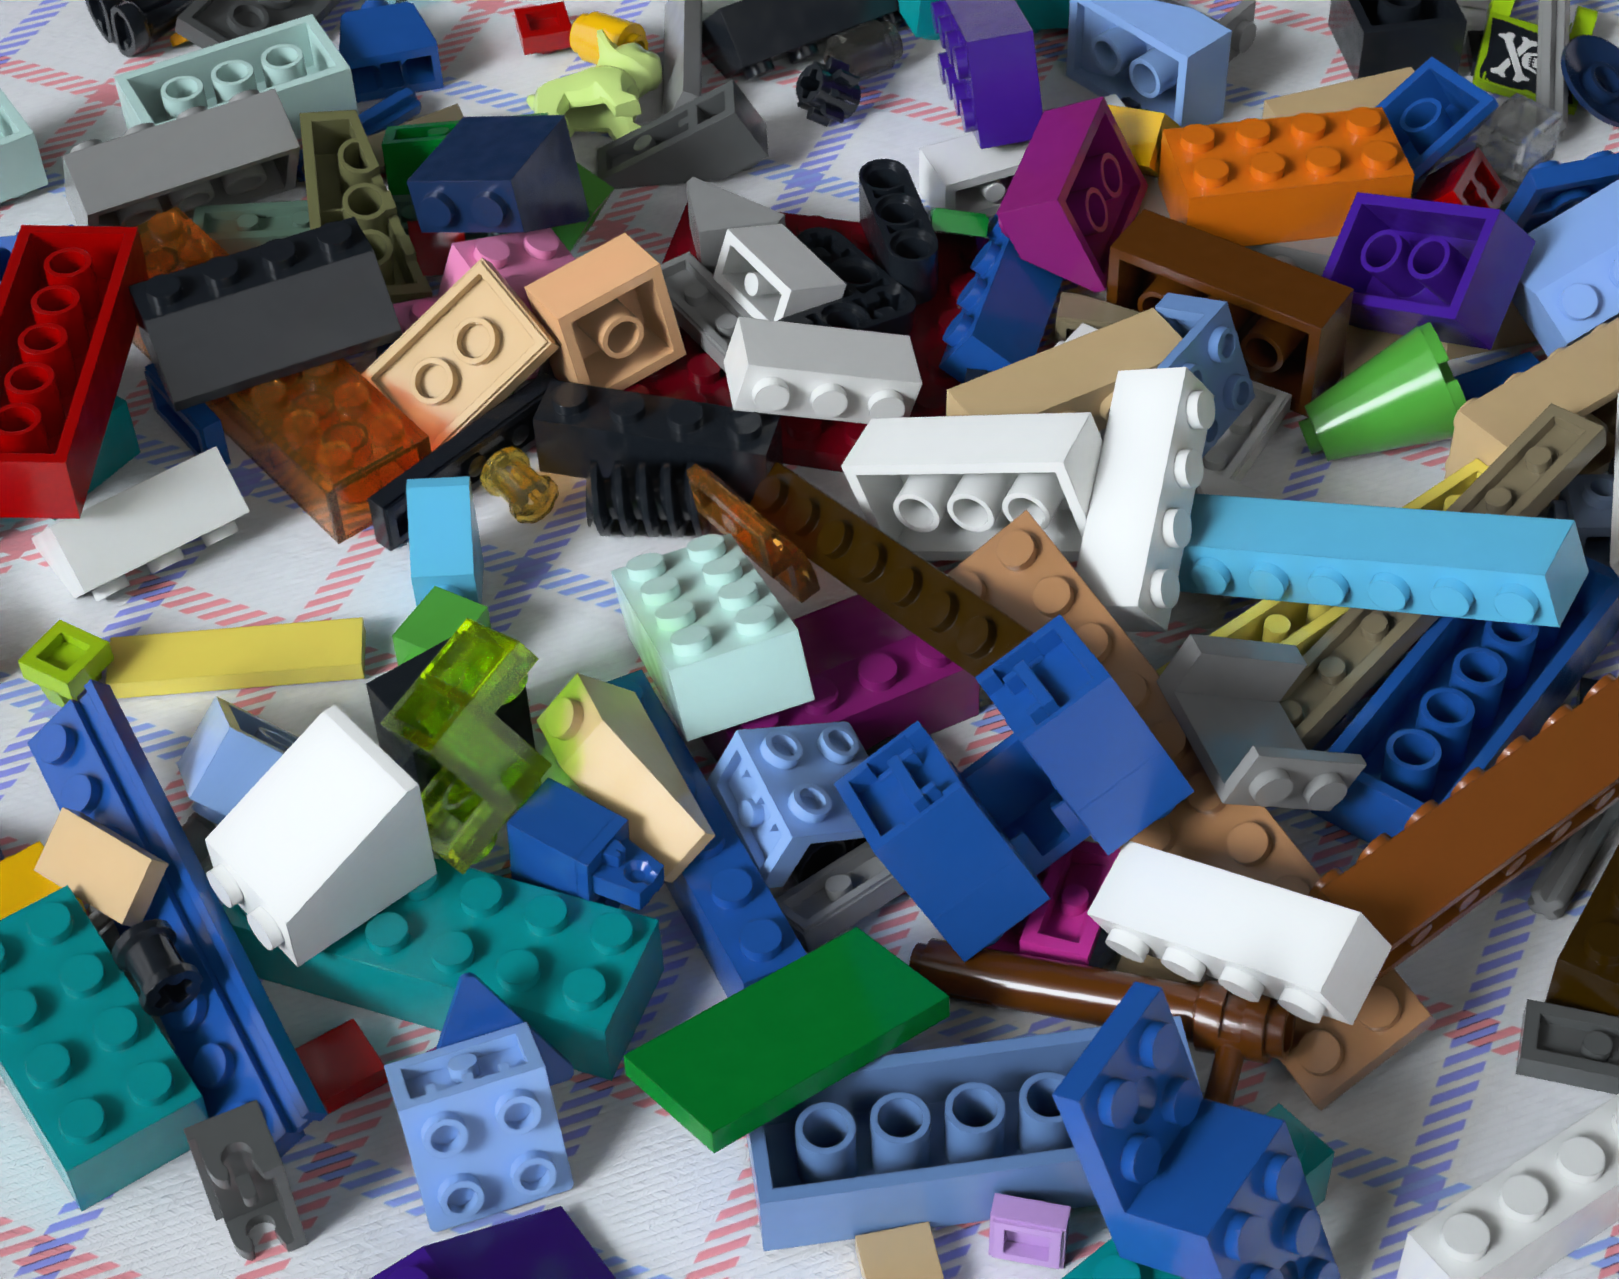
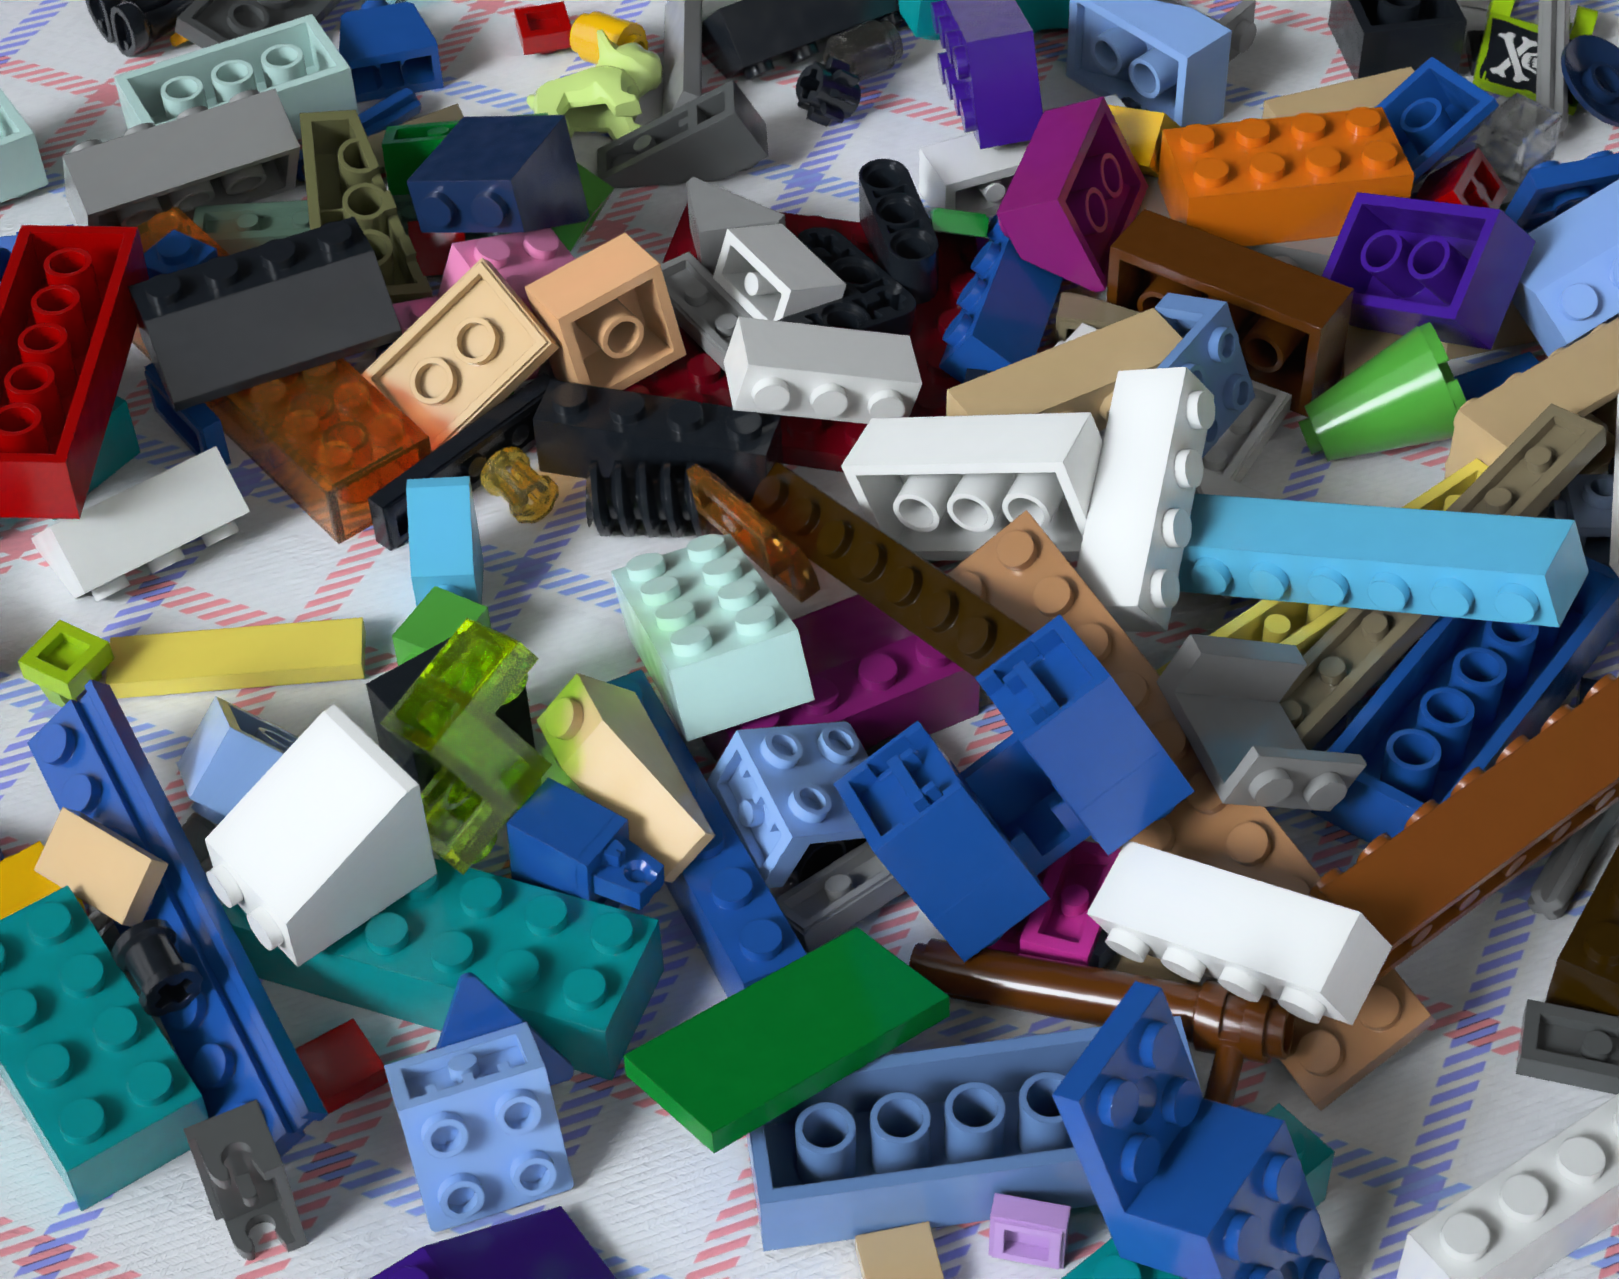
(176, 253): none -> blue plate

